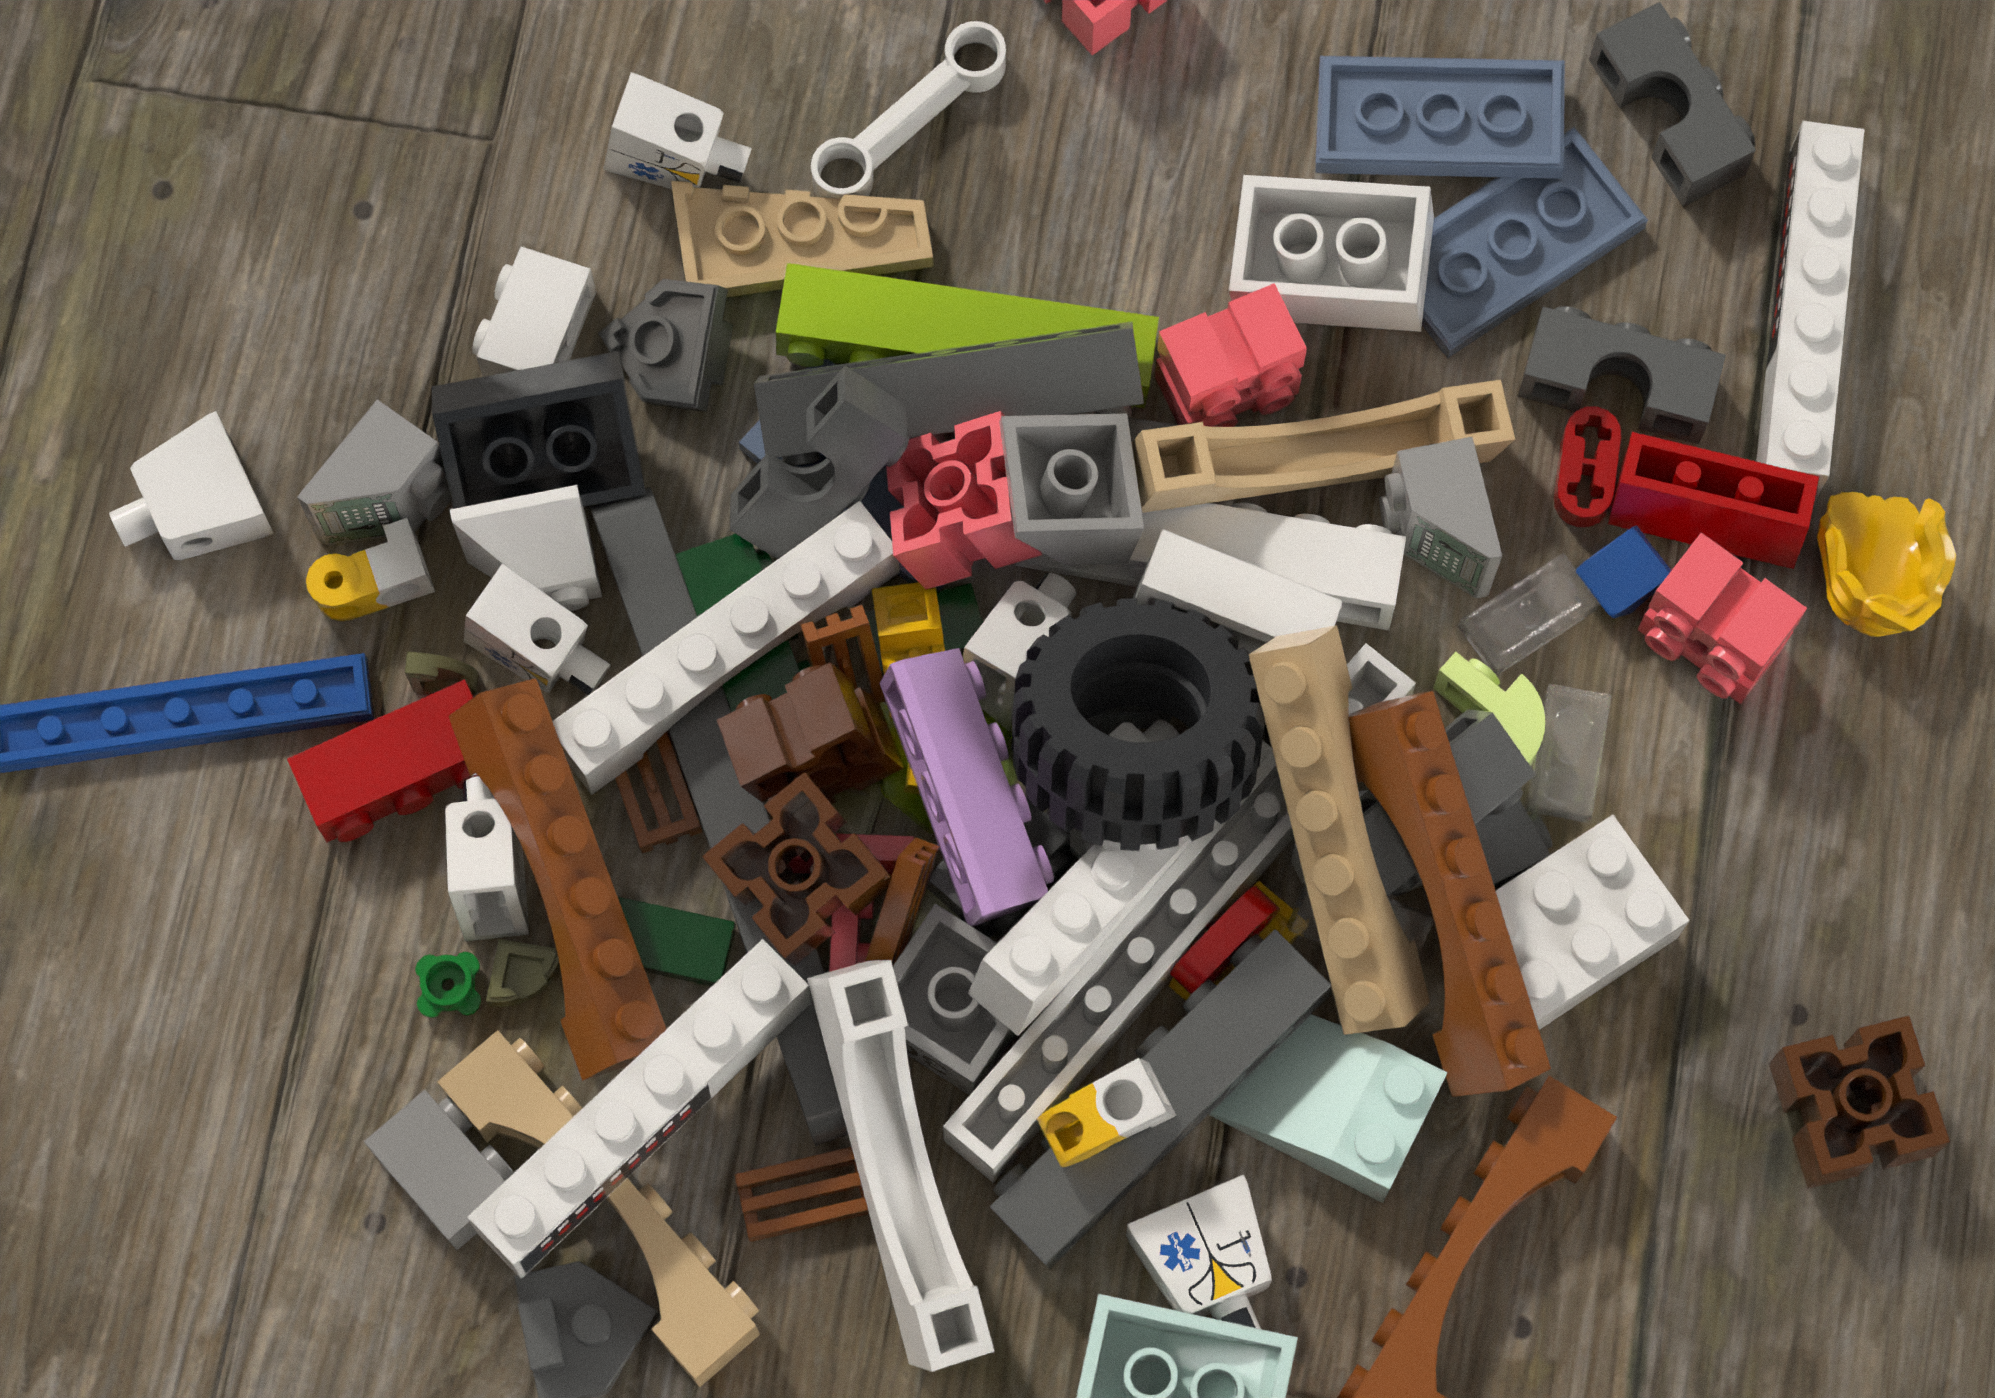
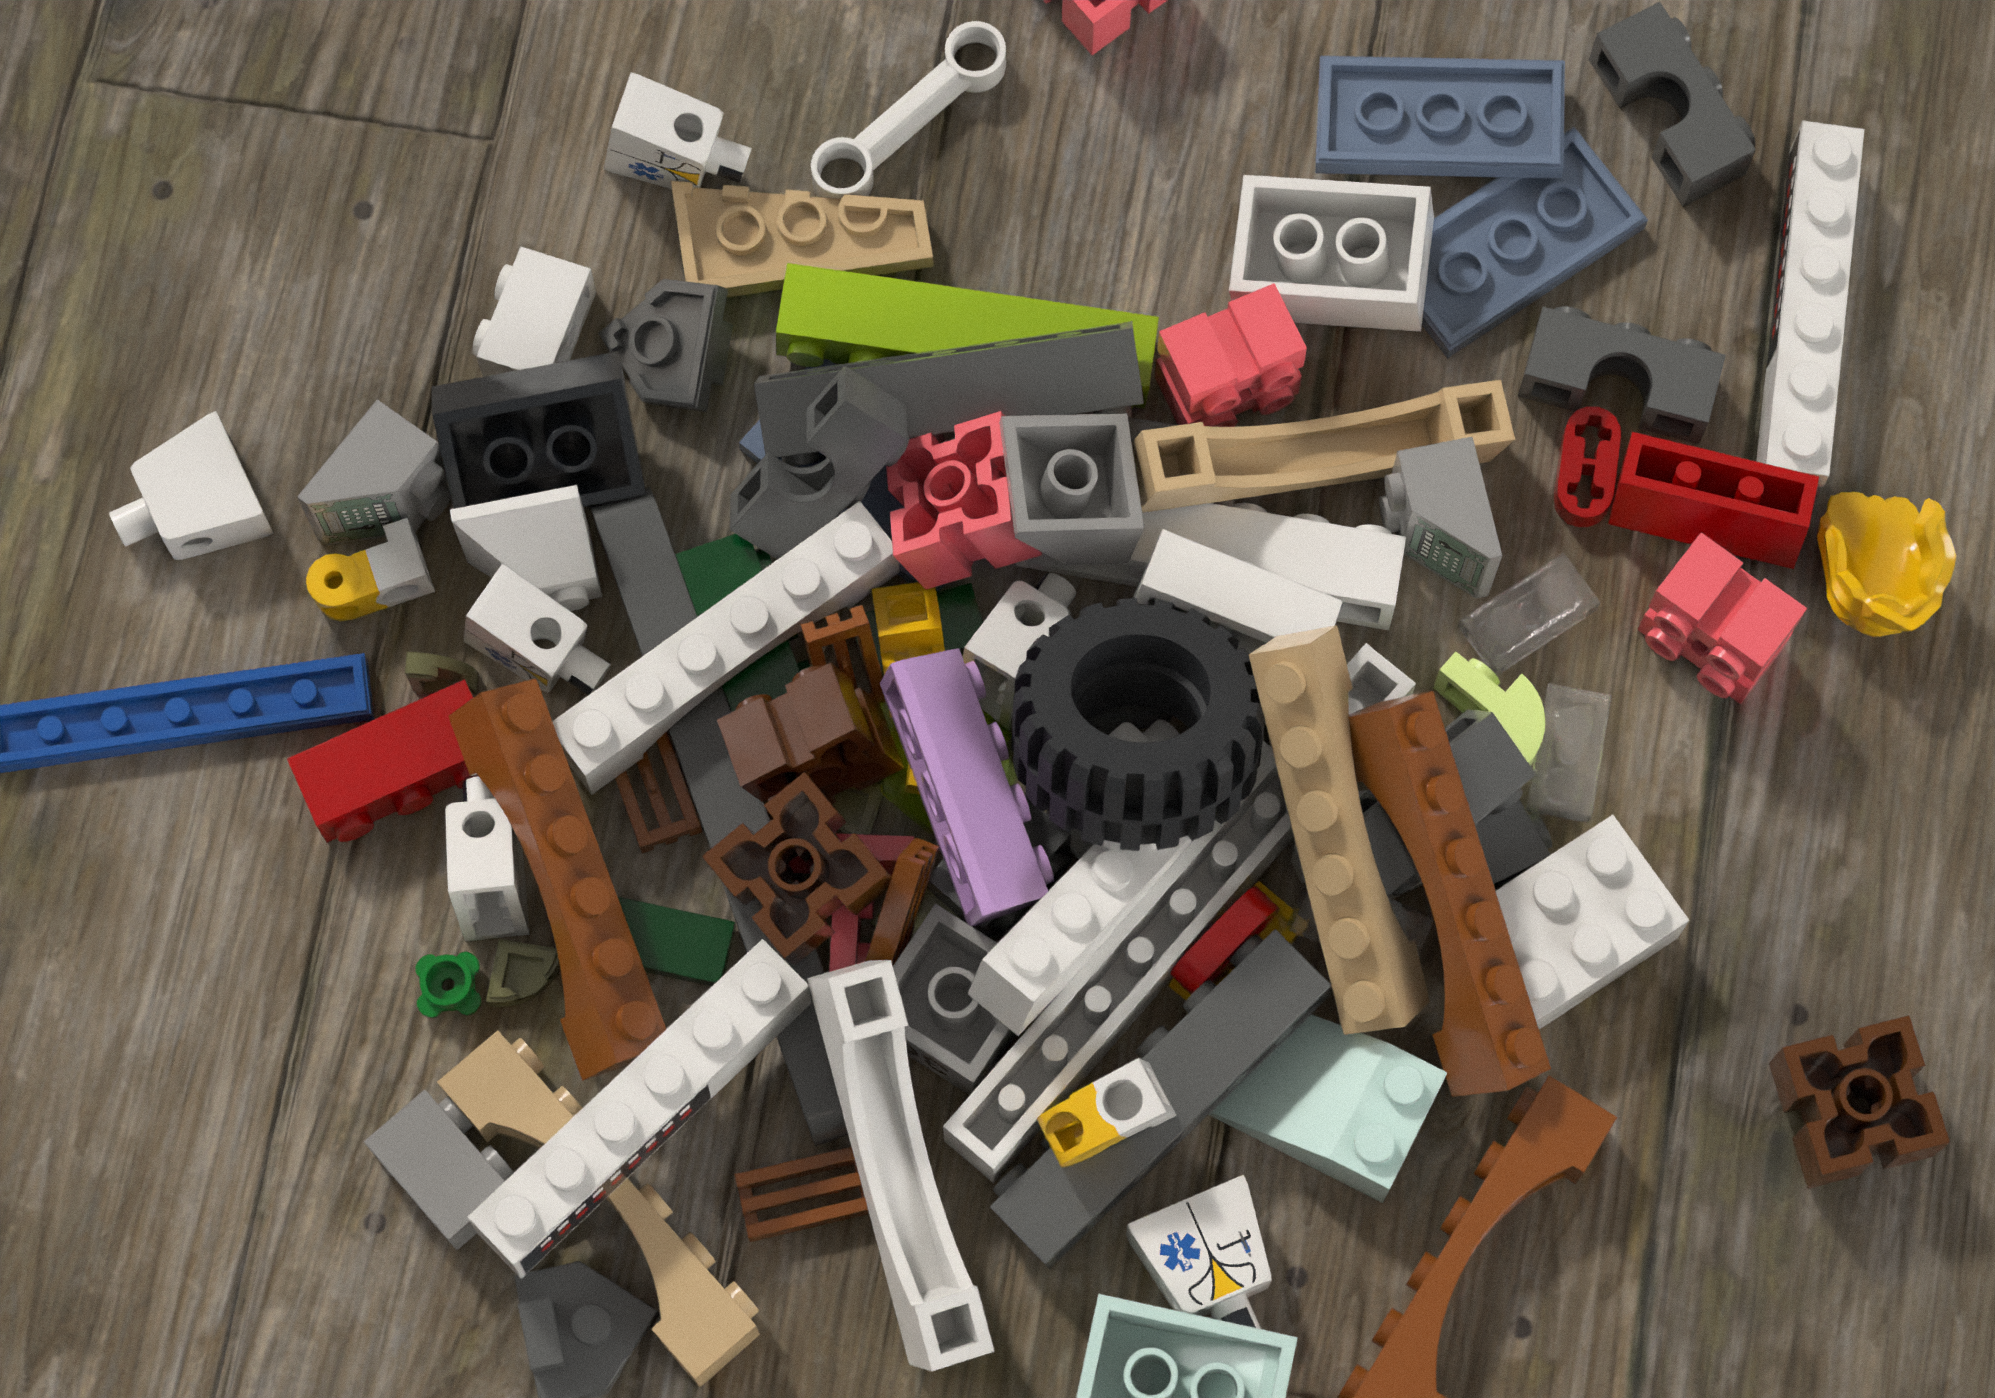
(1624, 573): blue slope -> none

